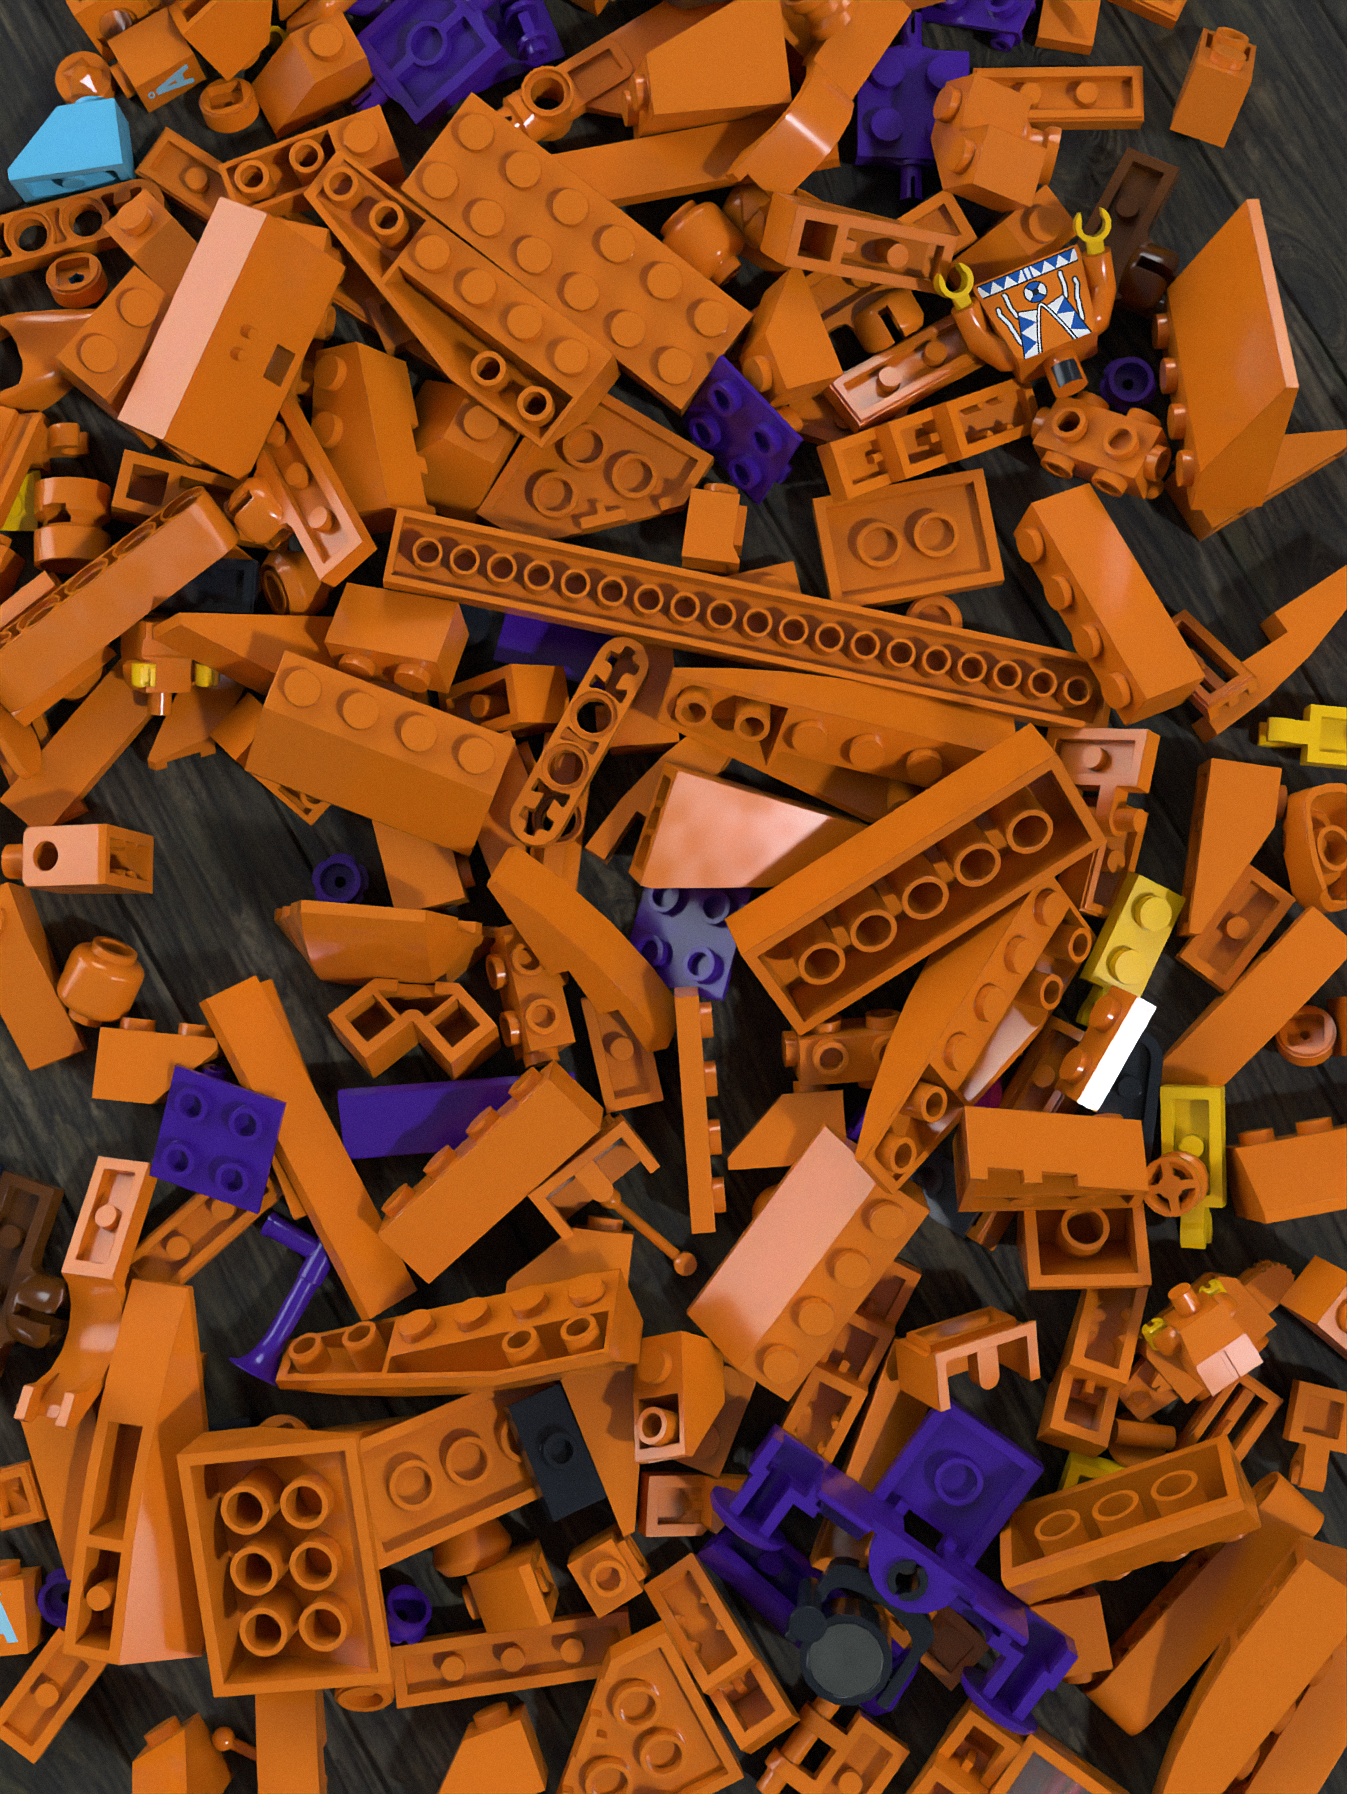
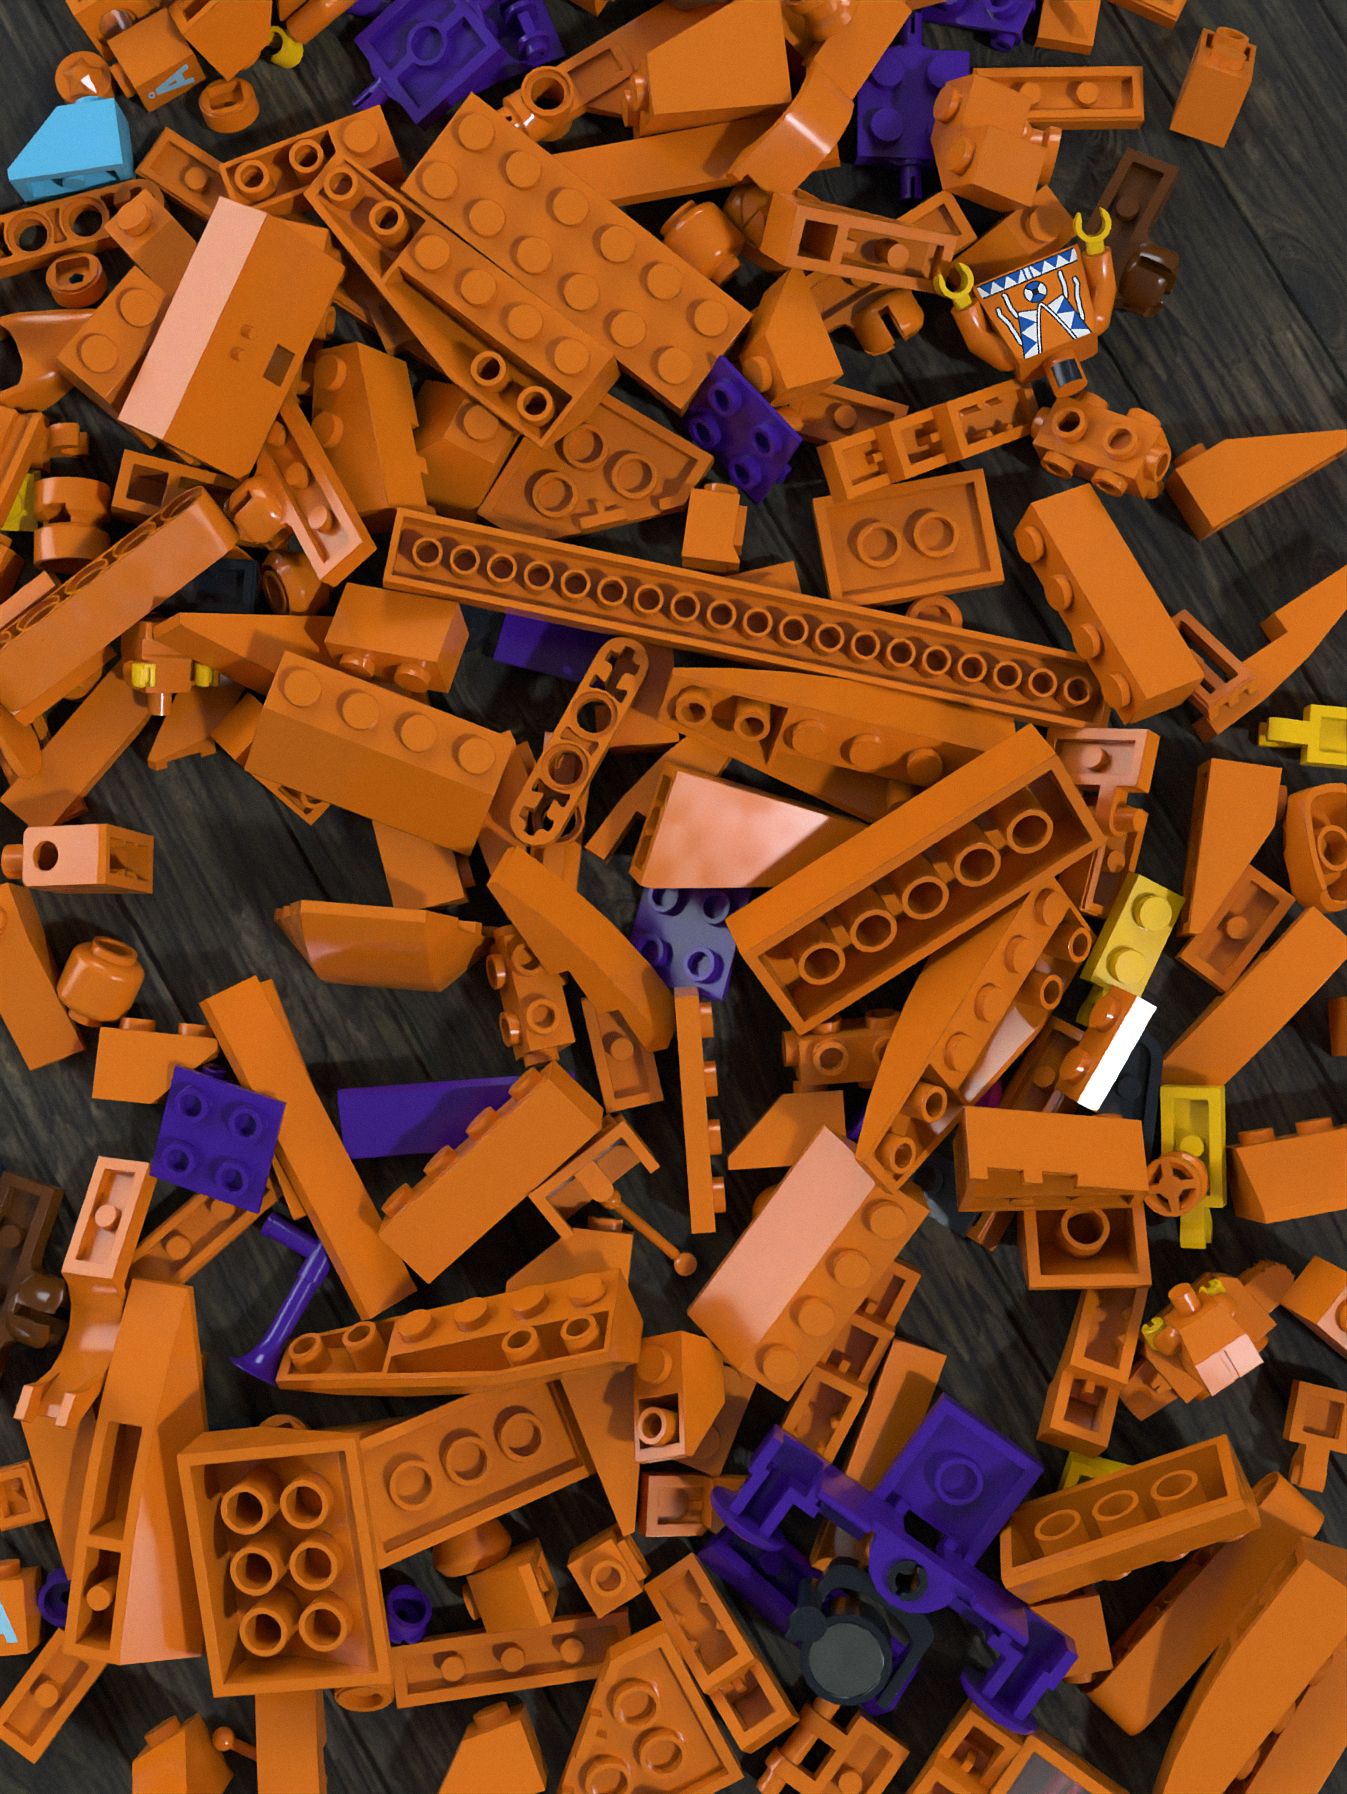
(312, 74): orange slope -> none
(338, 866): dark purple plate -> none
(393, 1017): orange brick -> none
(511, 698): orange slope -> none
(554, 1452): black plate -> none
(902, 375): orange tile -> none
(953, 1647): orange slope -> none
(961, 1344): orange window -> none
(1132, 370): dark purple plate -> none
(1138, 1440): orange plate -> none
(1211, 1406): orange tile -> none
(1227, 366): orange slope -> none
(1307, 1037): orange tile -> none

